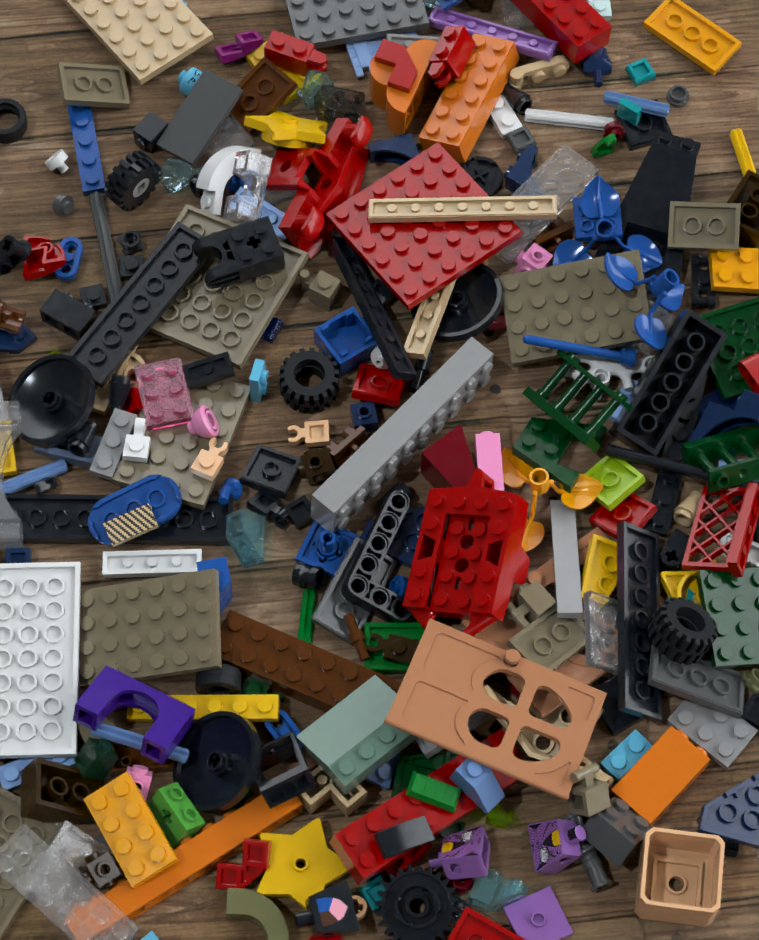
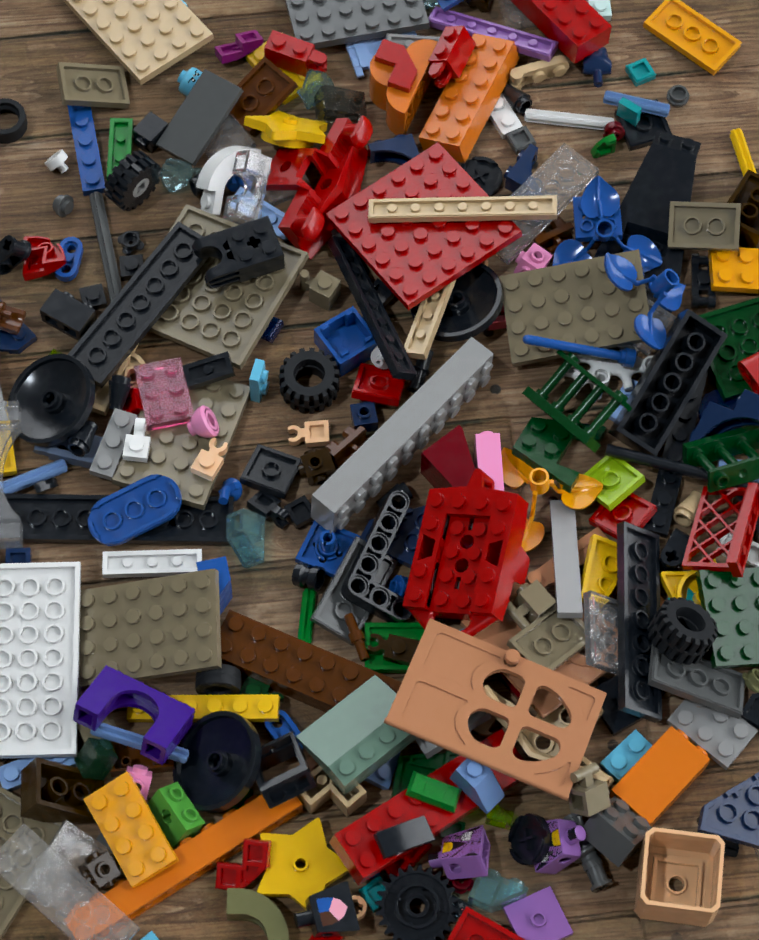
(119, 141): none -> green plate
(130, 525): tile -> none
(529, 839): none -> black tile

